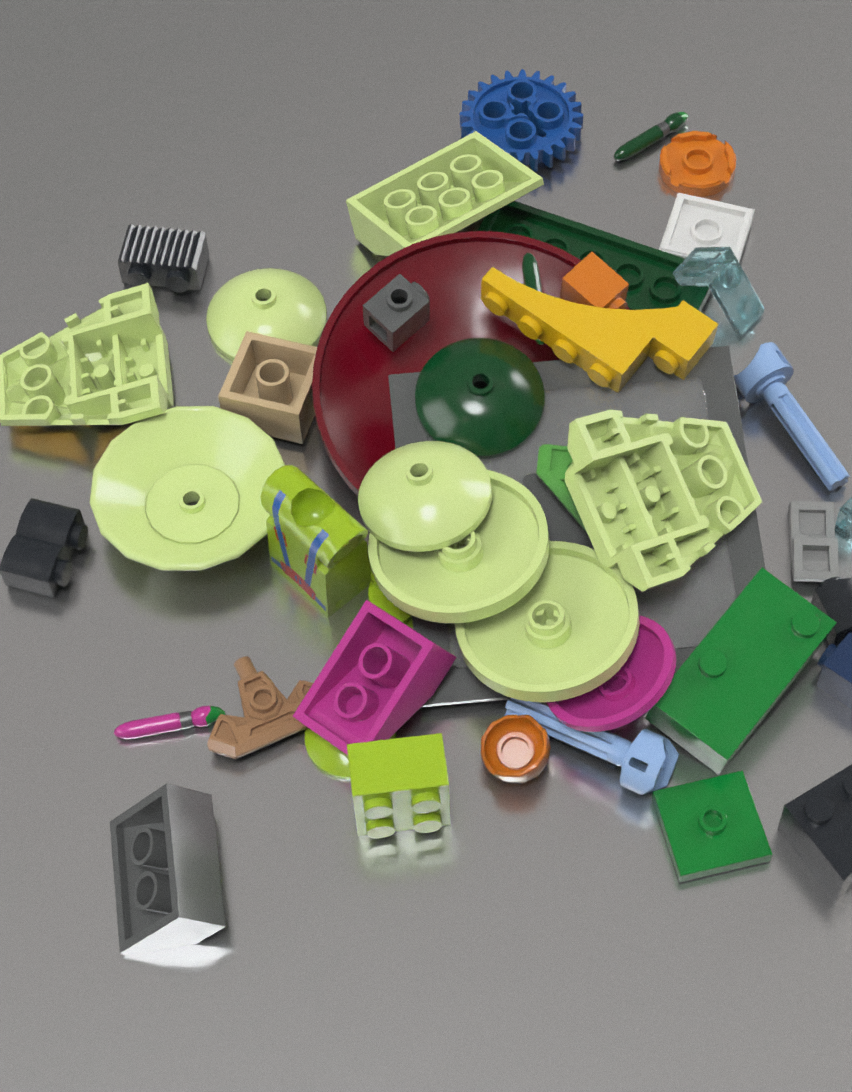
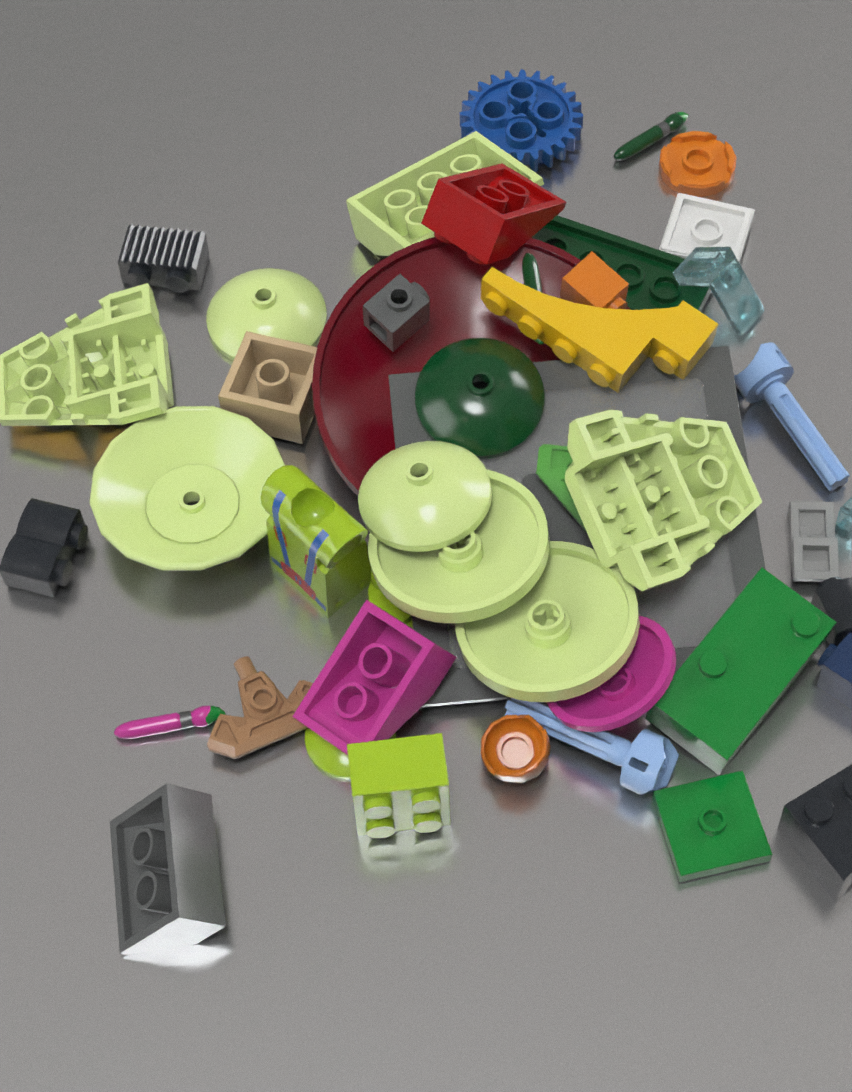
(489, 211): none -> red slope

